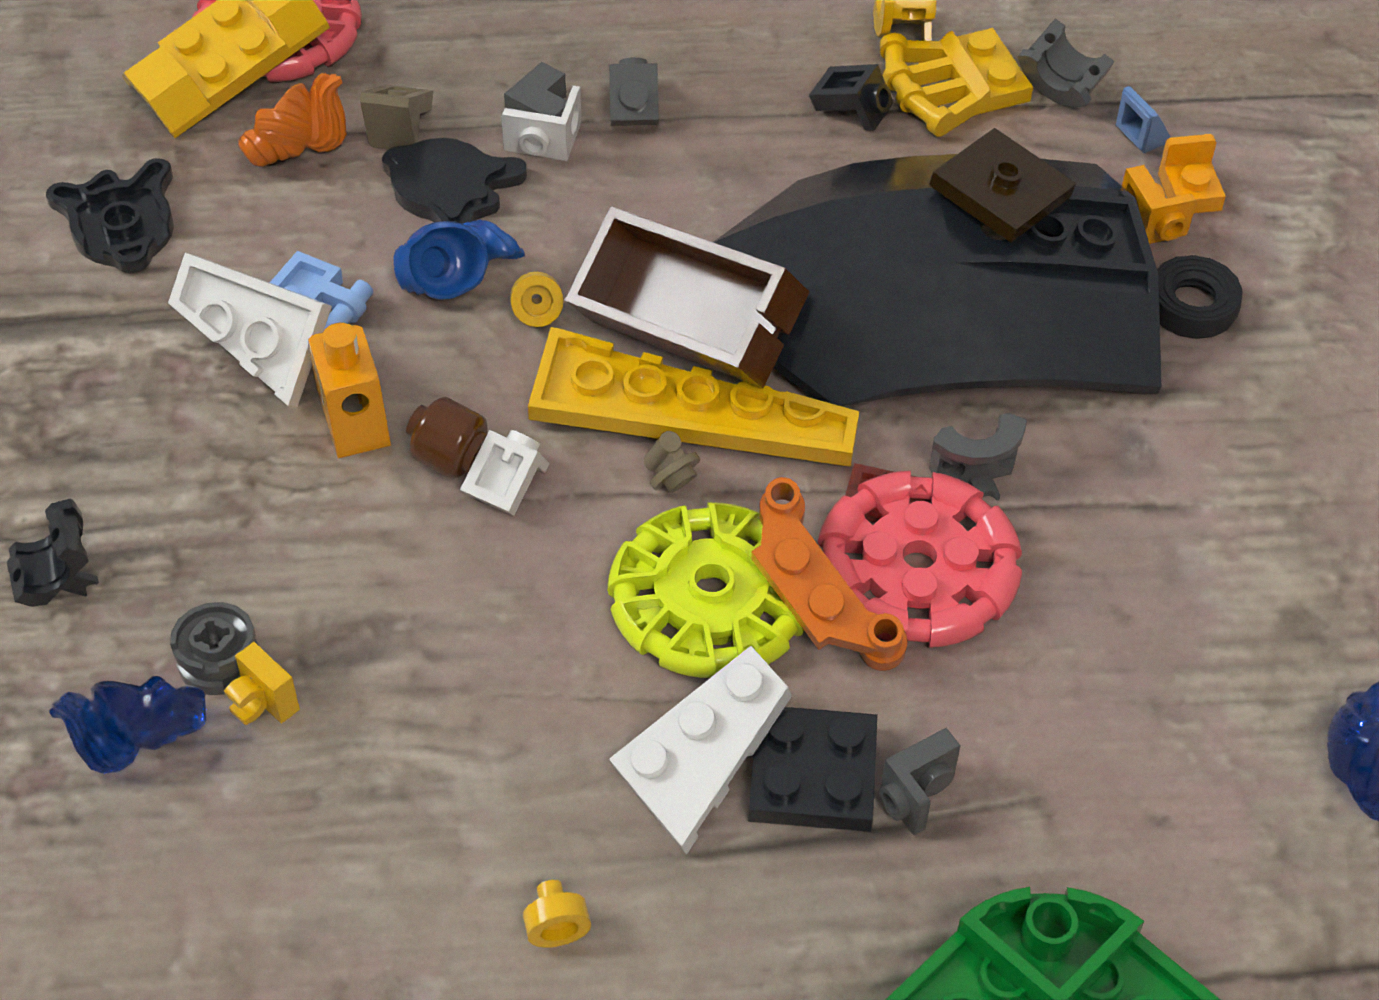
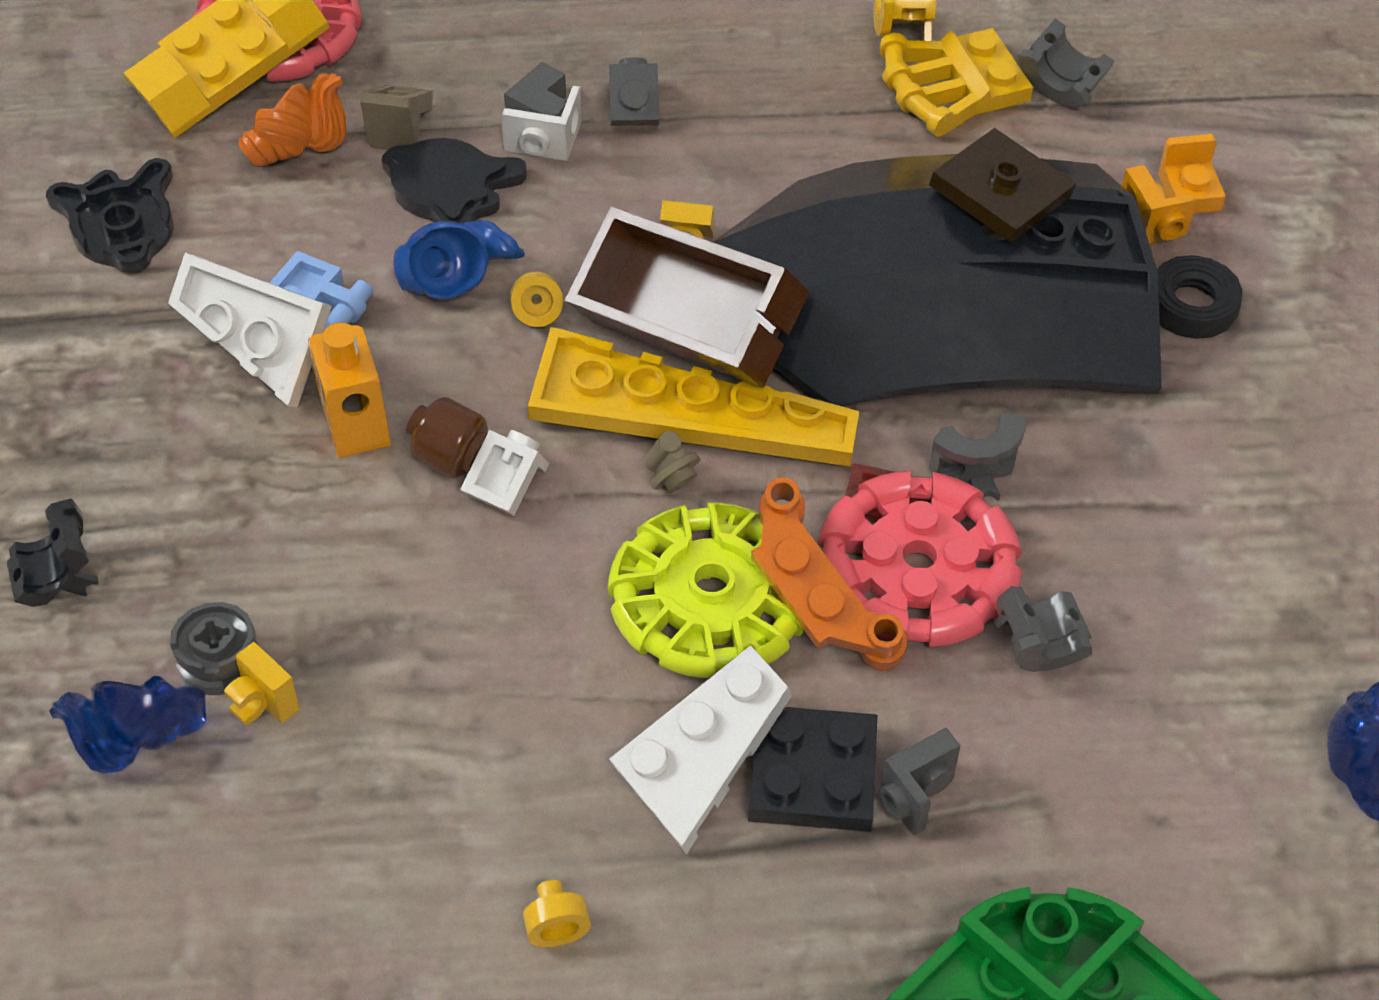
(689, 218): none -> yellow tile
(854, 88): black bracket -> none
(1046, 632): none -> dark grey piece
(1140, 122): medium blue slope -> none

